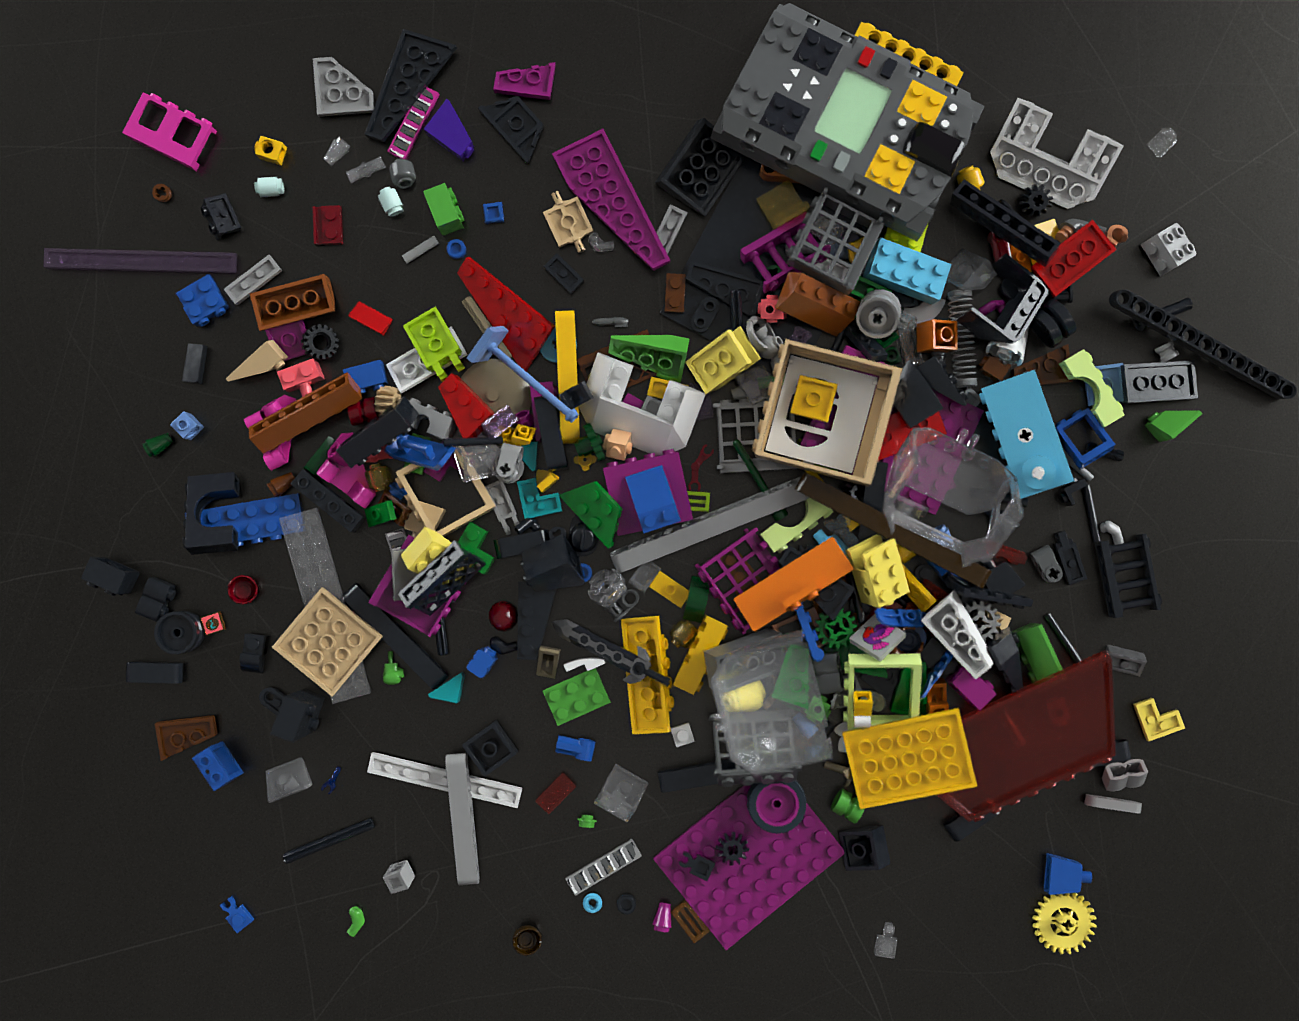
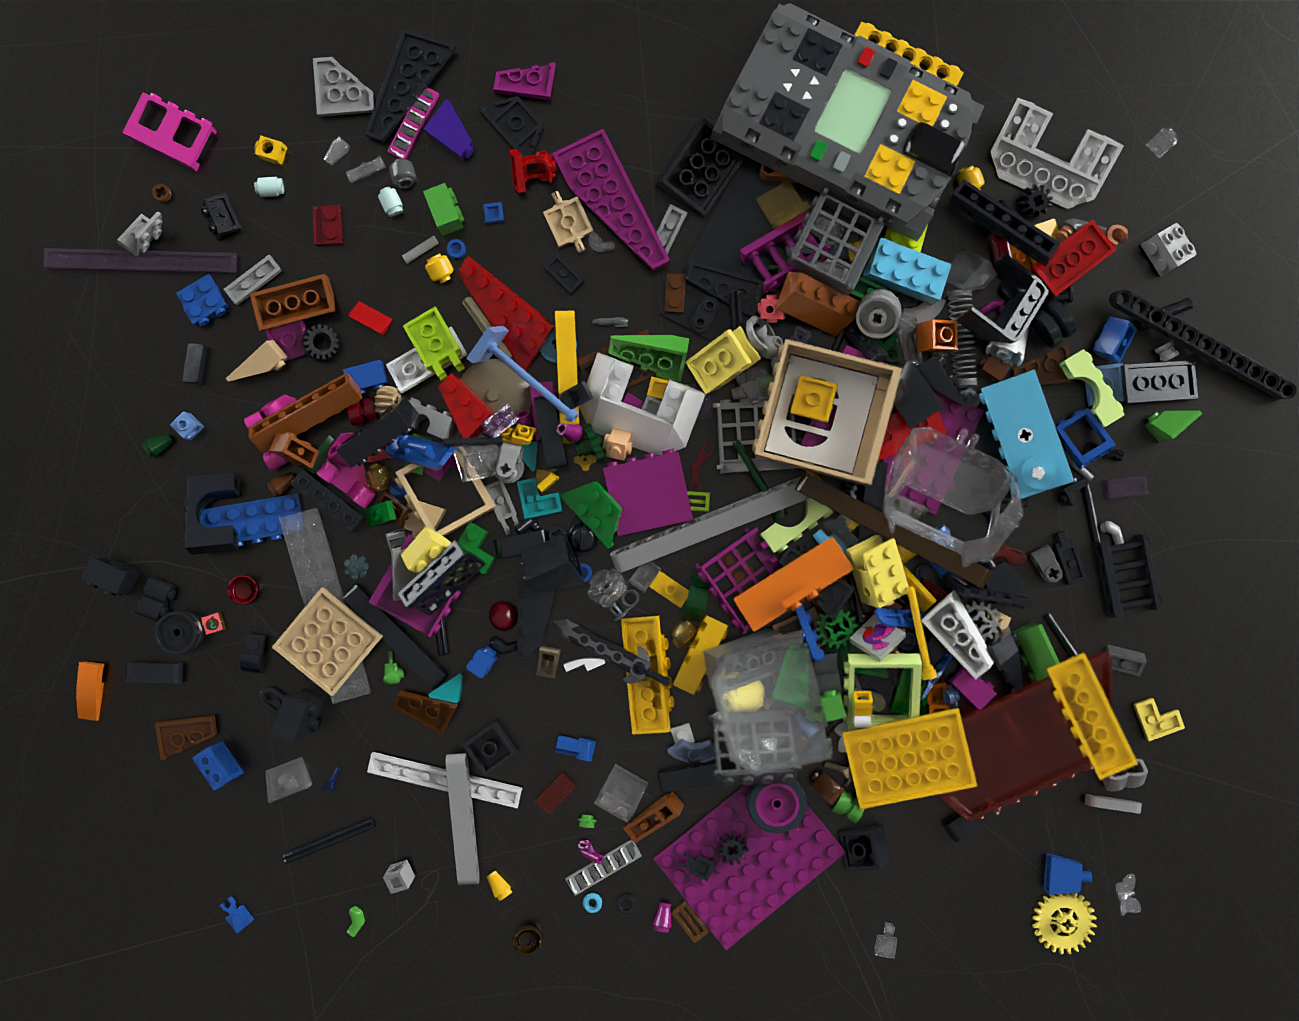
(89, 690): none -> orange slope
(141, 233): none -> light grey bracket
(294, 450): none -> dark orange brick
(301, 376): coral brick -> none
(359, 566): none -> clear light blue plant
(425, 710): none -> reddish brown wing
(439, 268): none -> yellow head
(499, 886): none -> yellow cone
(545, 168): none -> red tile
(572, 431): none -> magenta cone
(576, 696): bright green plate -> none
(589, 853): none -> magenta arm
(652, 499): blue slope -> none
(654, 817): none -> dark orange slope
(689, 751): none -> sand blue tile
(825, 786): none -> reddish brown slope
(833, 705): none -> bright green brick
(928, 671): none -> yellow piece
(951, 696): none -> medium blue plate
(1091, 716): none -> yellow plate
(1114, 339): none -> blue brick
(1125, 892): none -> clear piece
(1126, 487): none -> clear purple plate

